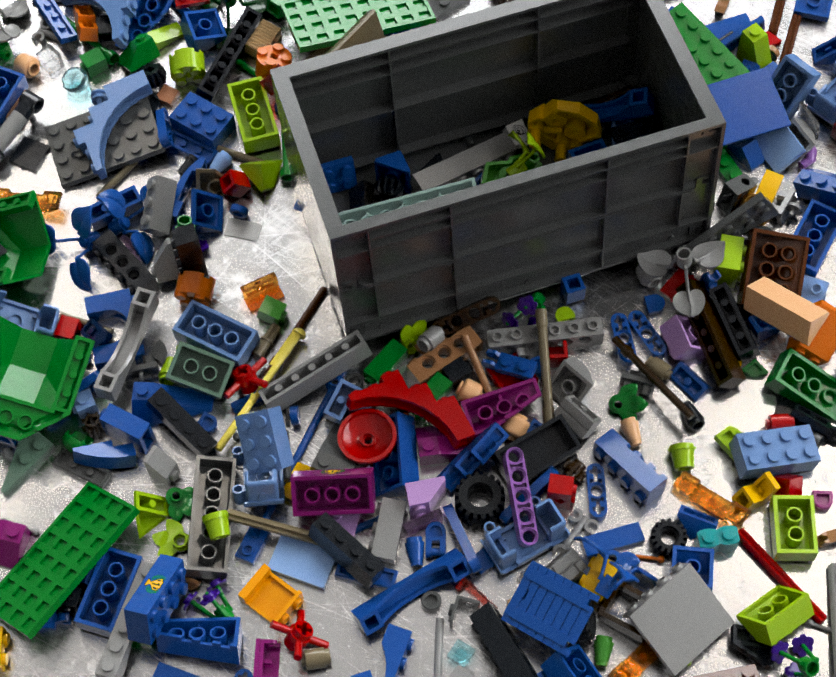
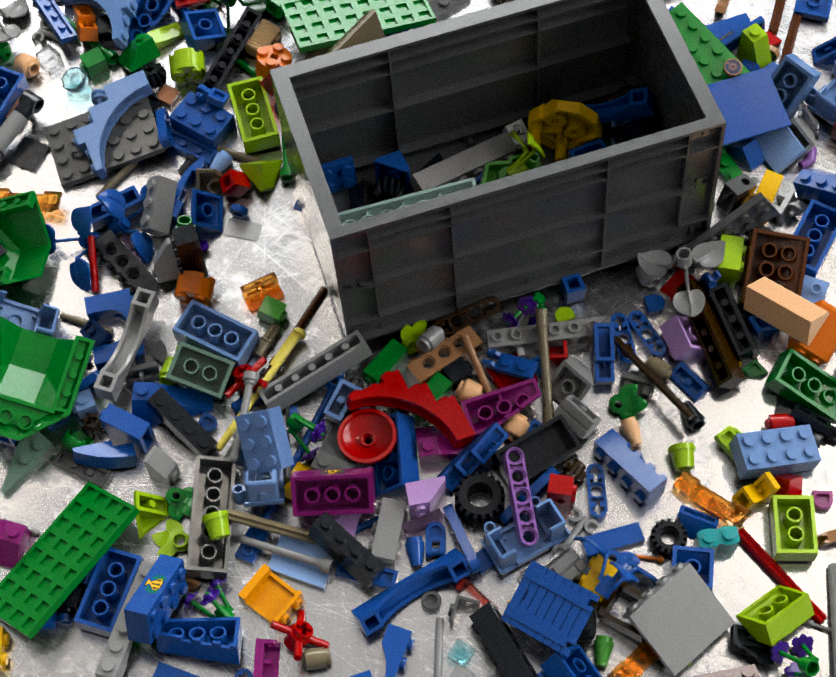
(67, 327): red panel -> none
(93, 264): none -> red bar
(214, 96): none -> blue plate
(250, 380): none -> light grey piece
(297, 423): none -> green plant
(323, 564): none -> light grey piece
(603, 354): none -> blue slope
(732, 67): none -> tile

